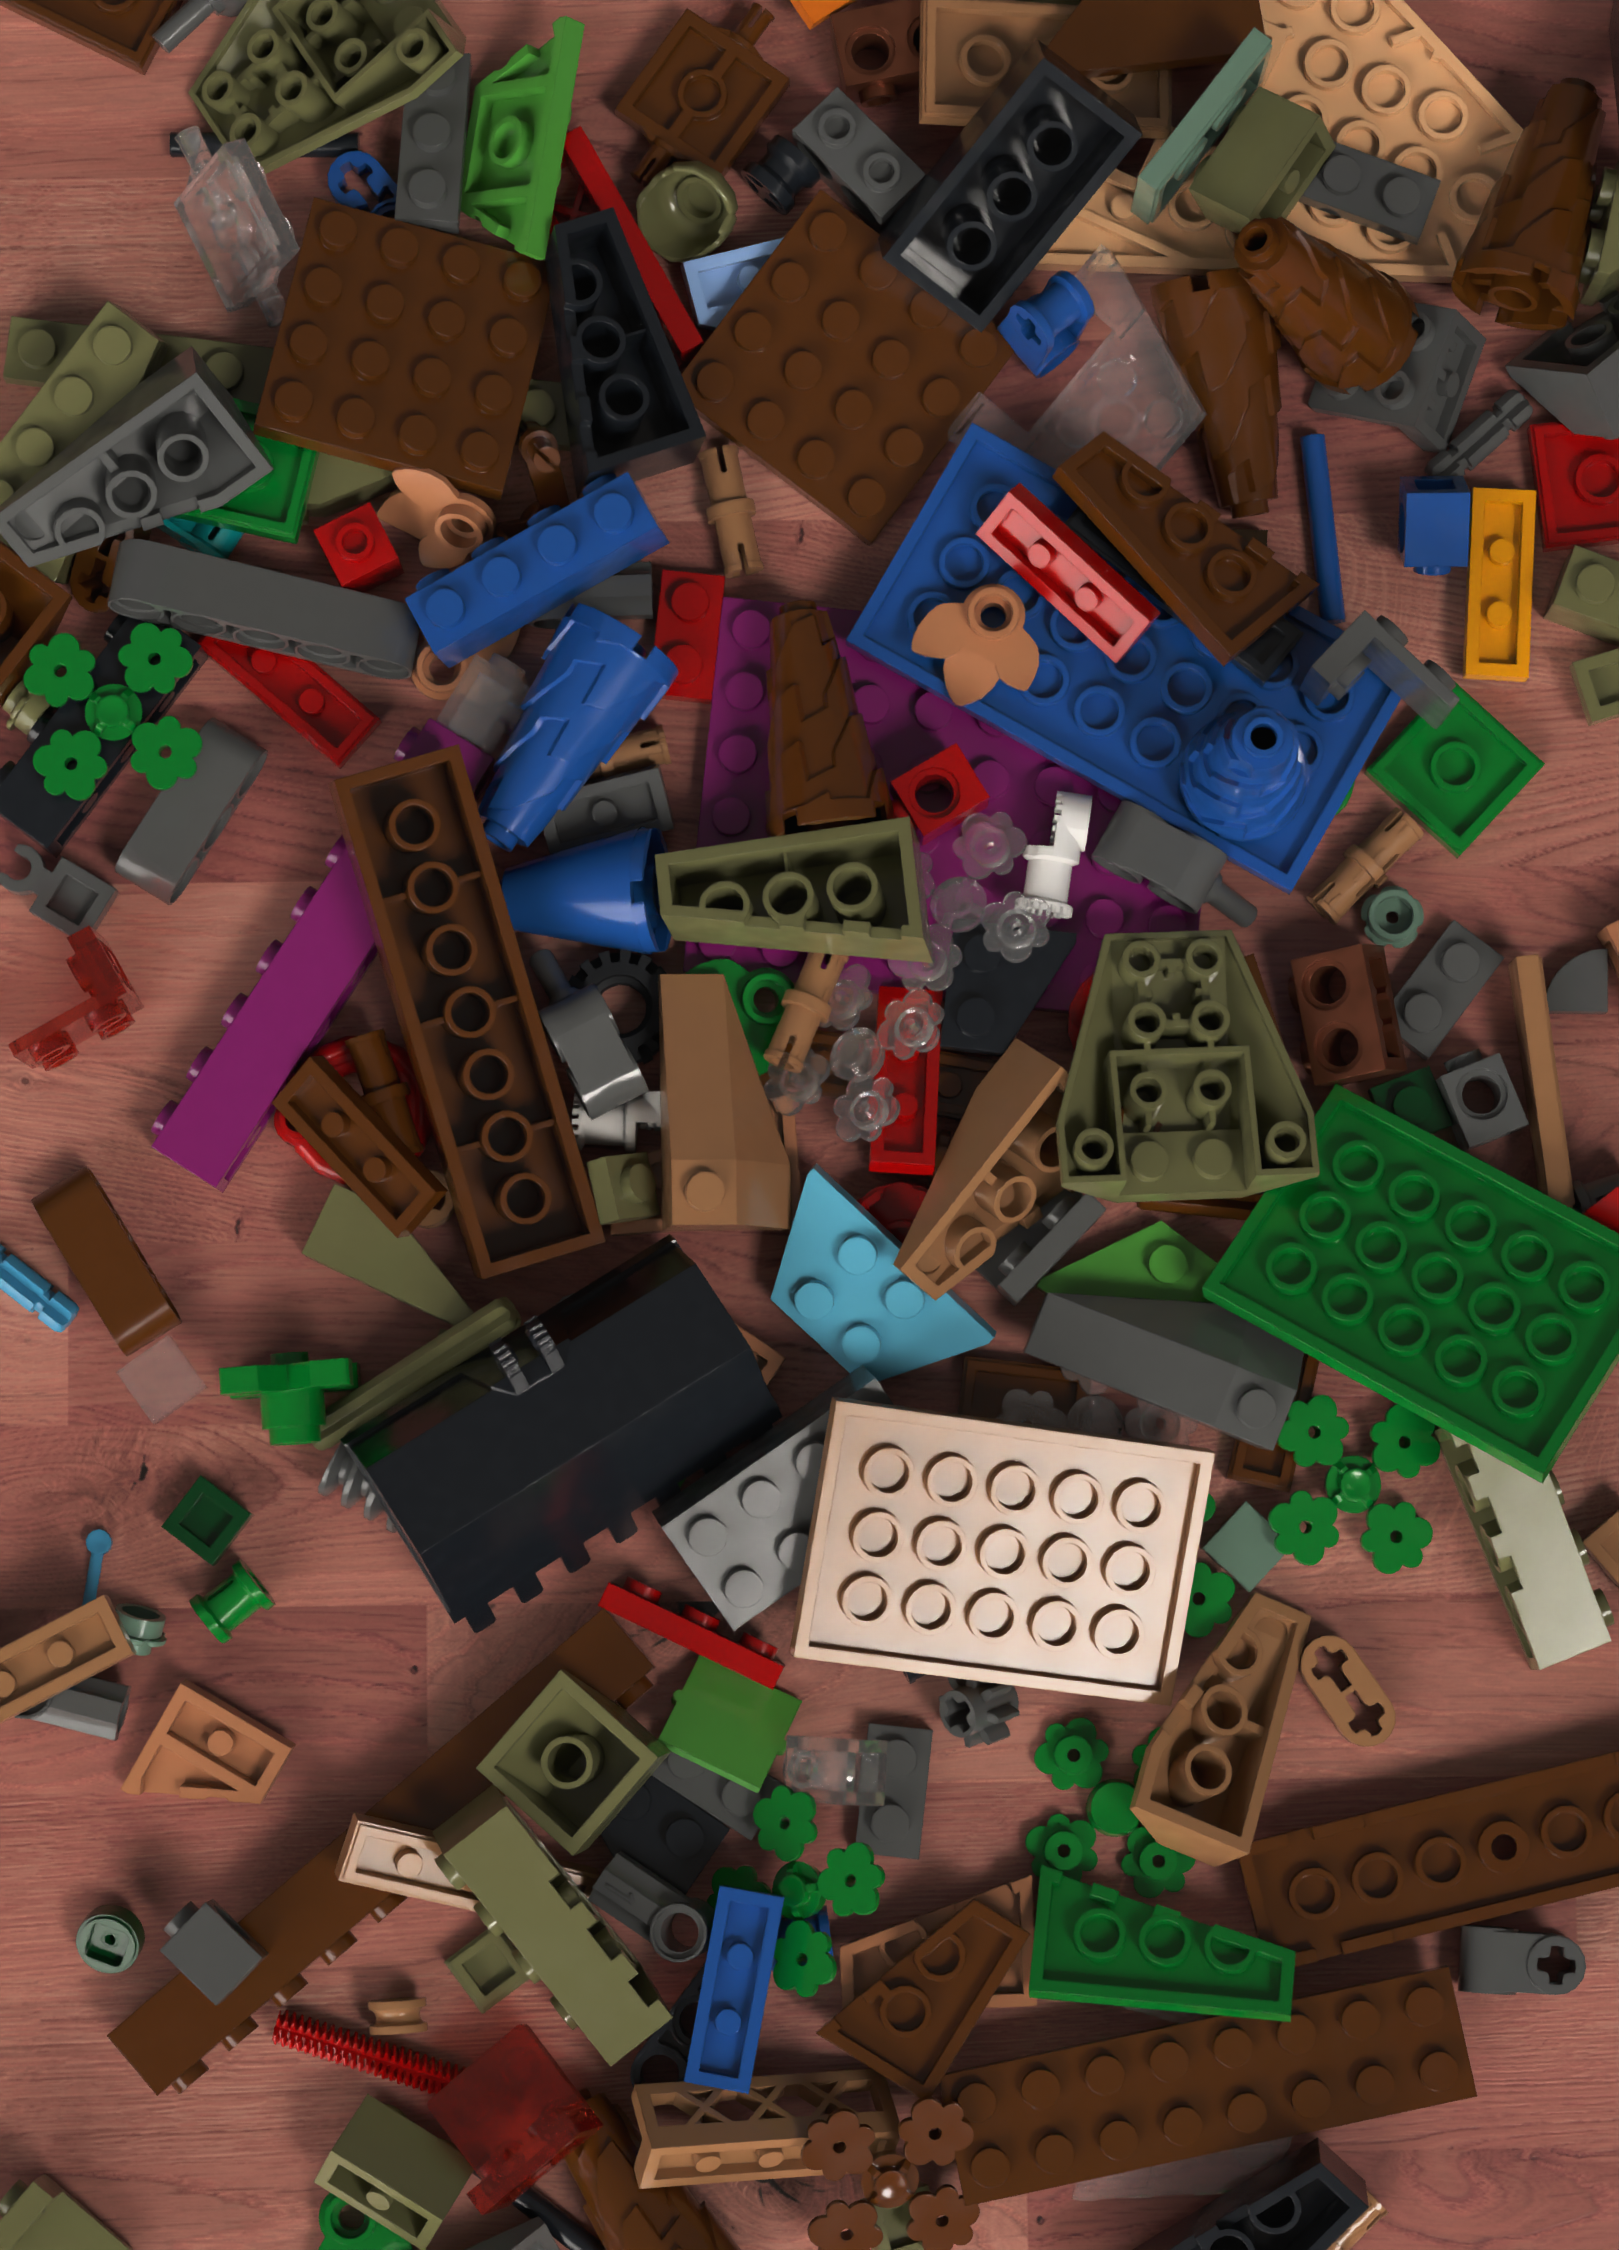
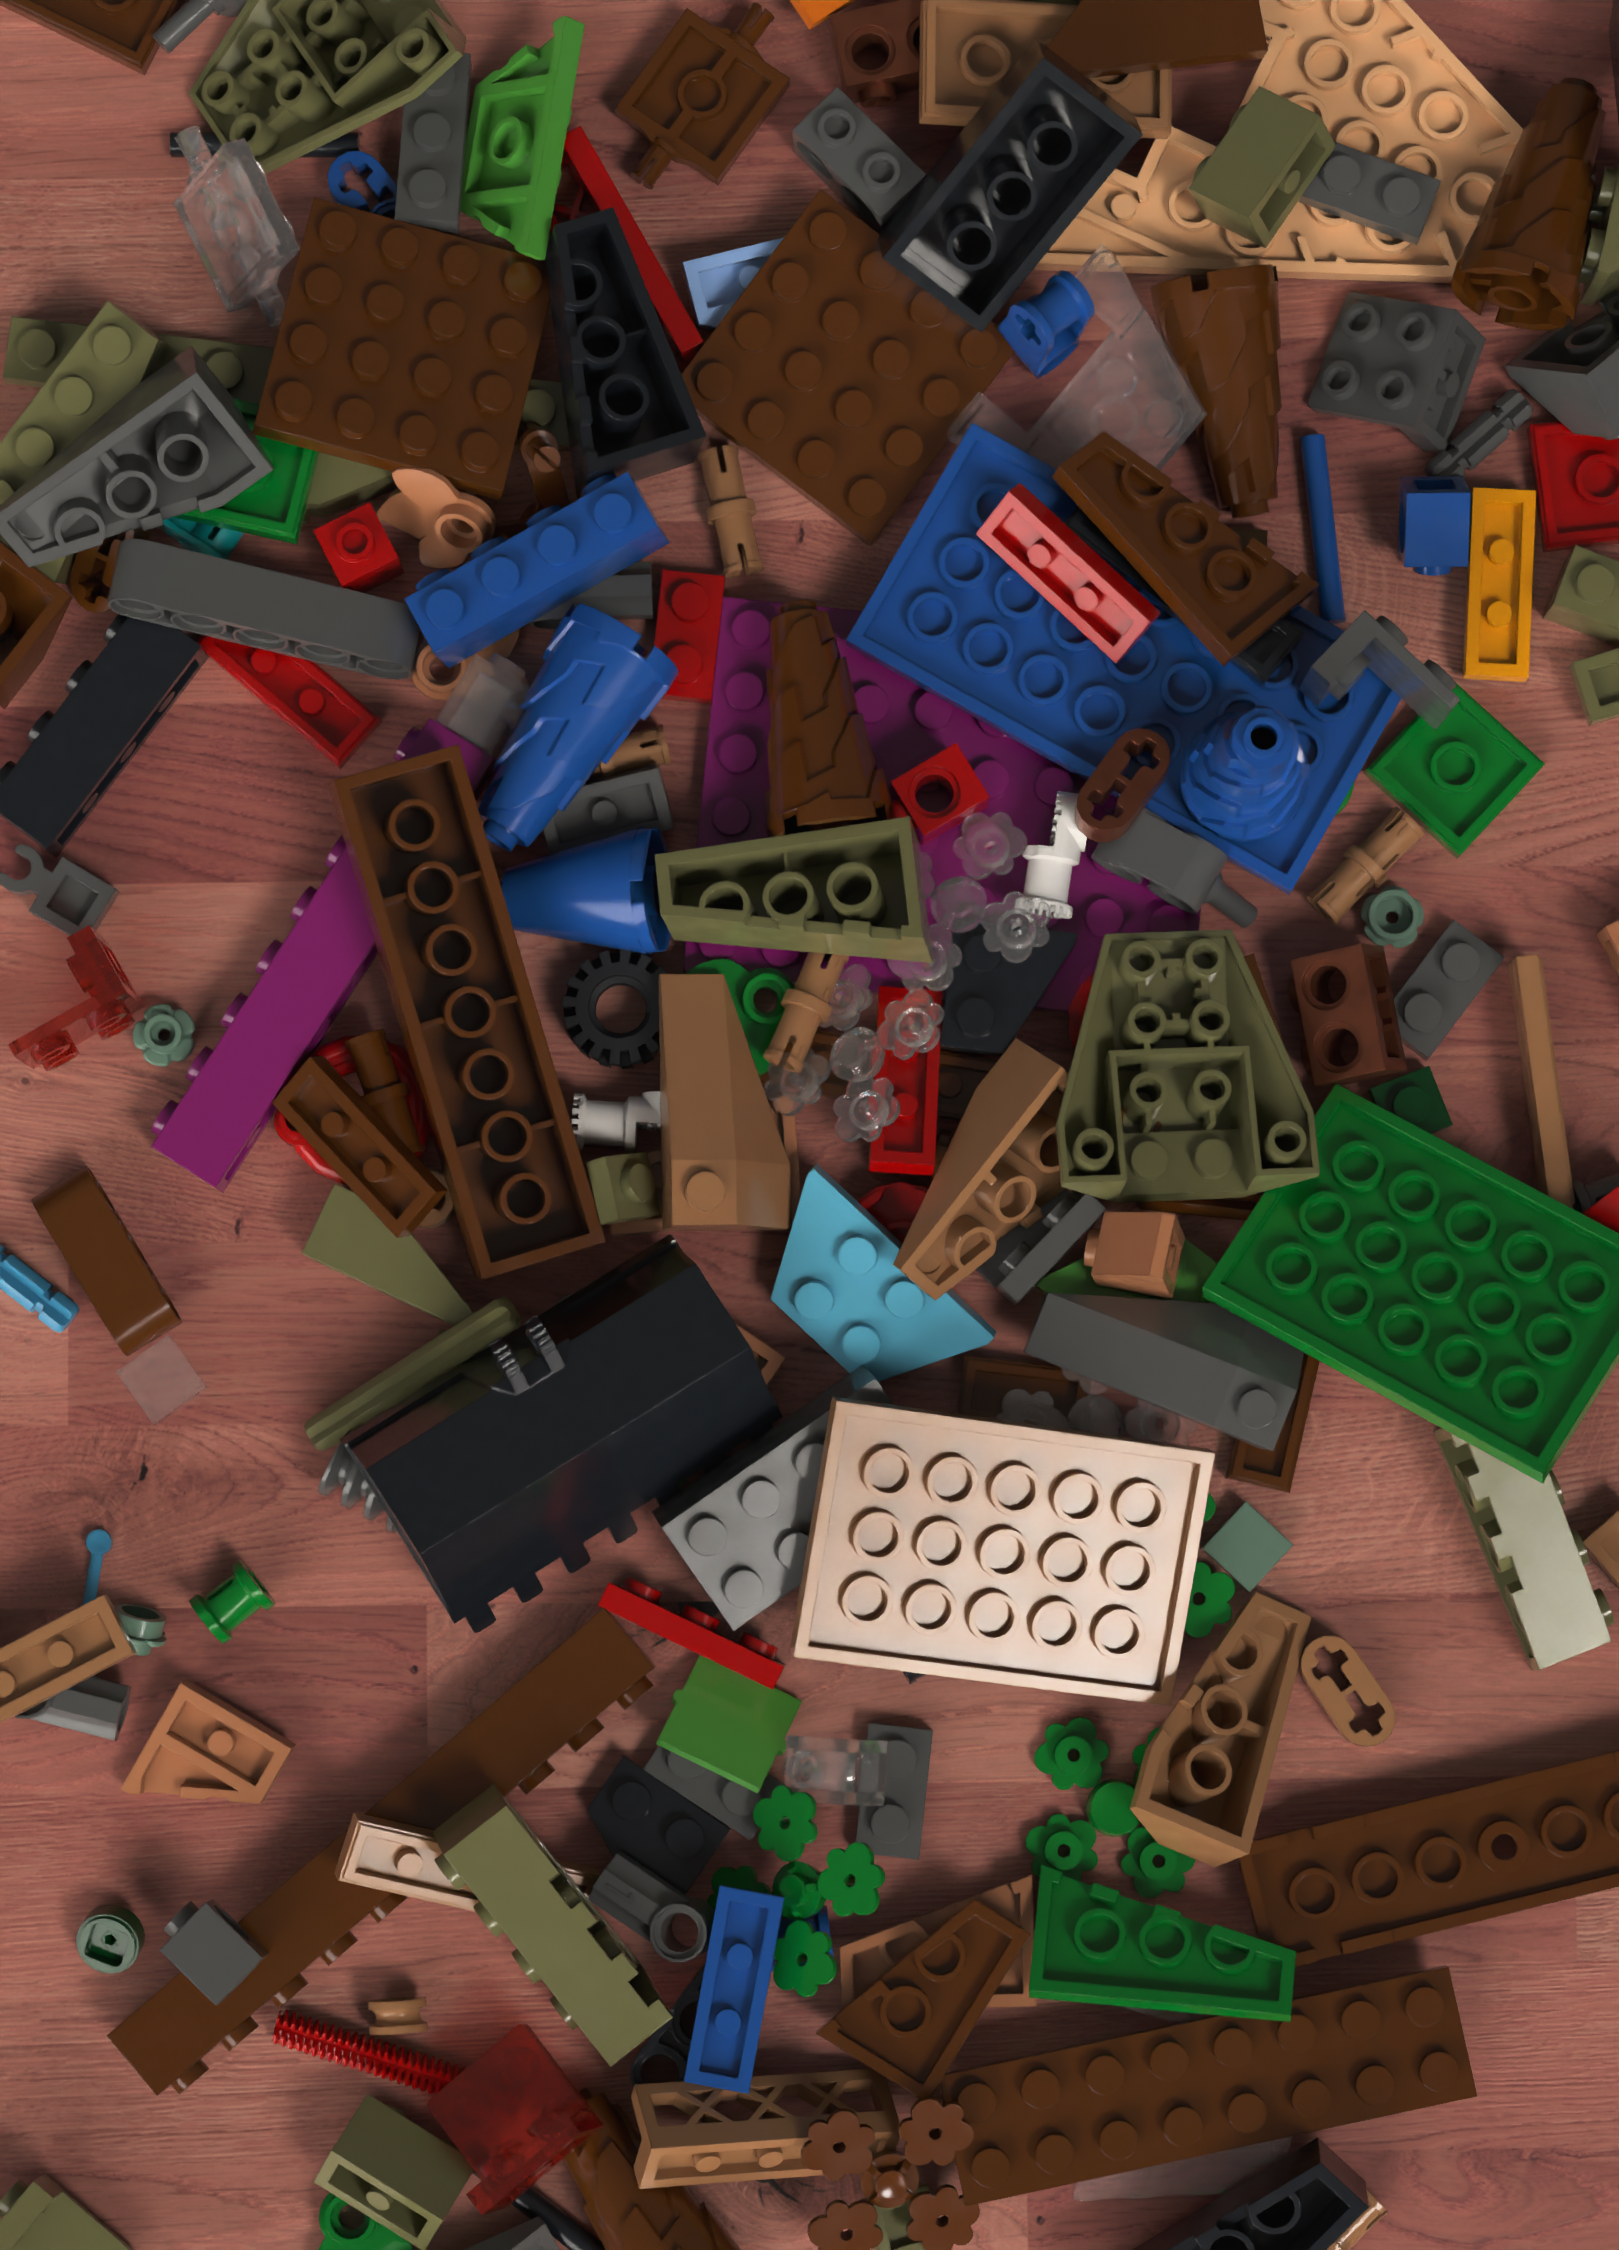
(24, 708): olive plate -> none
(113, 711): green plant -> none
(174, 1049): none -> sand green plate
(191, 814): dark grey beam -> none
(207, 1520): dark green plate -> none
(291, 1392): green plant -> none
(487, 1969): olive tile -> none
(573, 1761): olive slope -> none
(586, 1039): dark grey beam -> none
(686, 211): olive hair -> none
(780, 174): black wheel -> none
(976, 653): nougat plate -> none
(978, 1710): dark grey gear -> none
(1111, 777): none -> copper beam
(1136, 1252): none -> nougat slope
(1201, 126): sand green tile -> none
(1330, 306): reddish brown cone -> none
(1354, 1485): green plant -> none
(1470, 1127): dark grey brick -> none
(1506, 1961): dark grey piece -> none
(1580, 985): dark grey tile -> none

